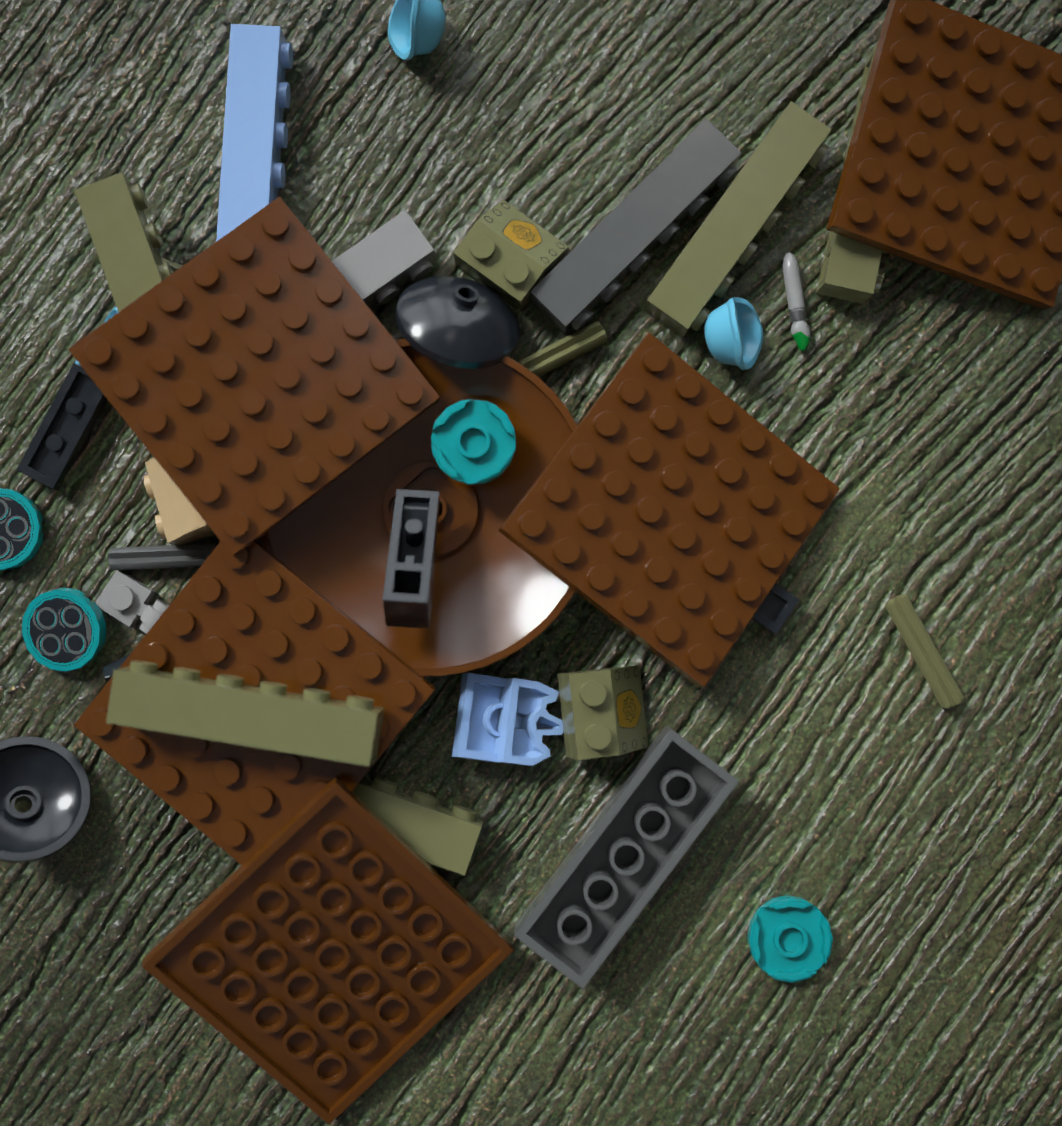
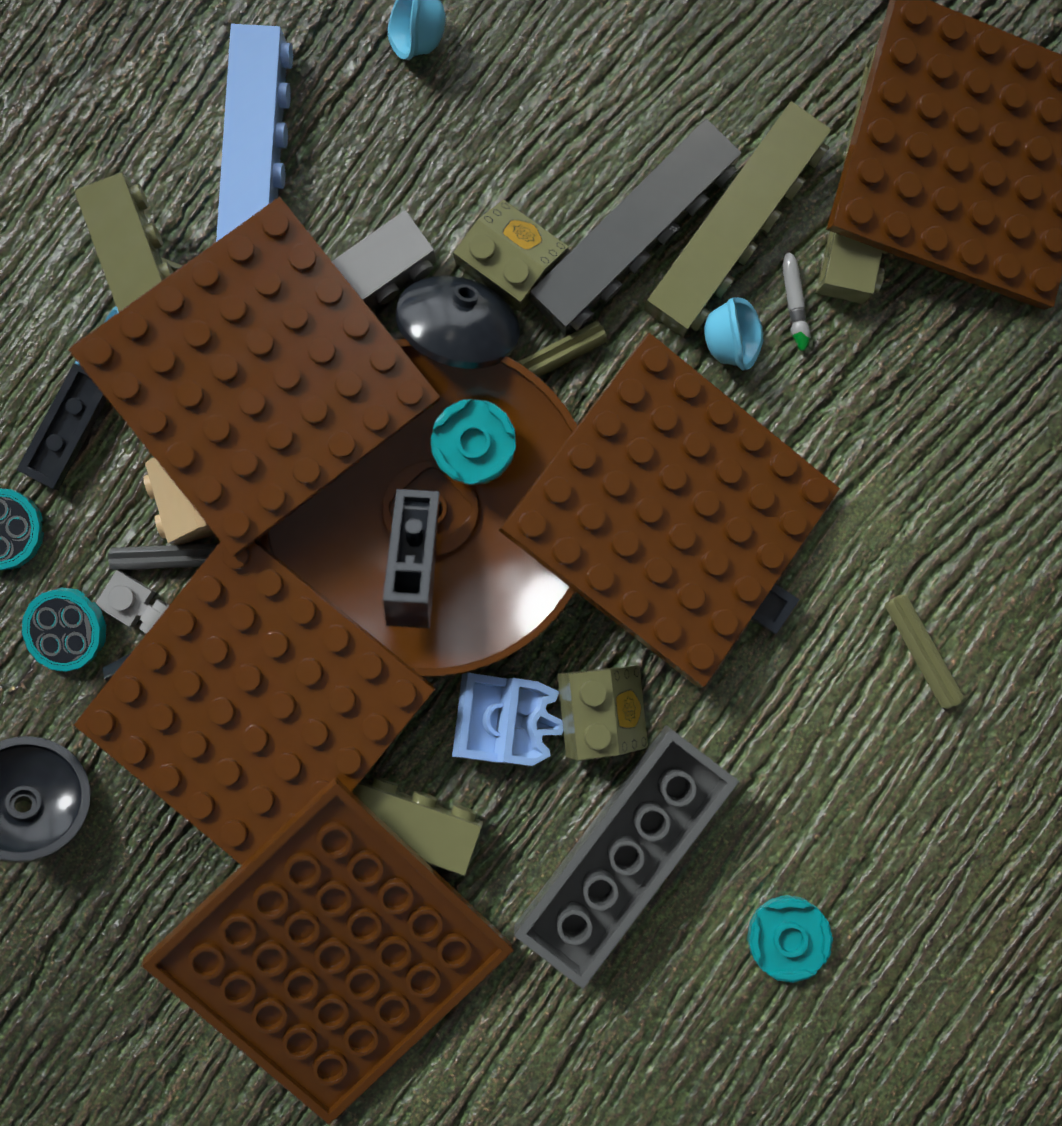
(245, 714): olive brick -> none

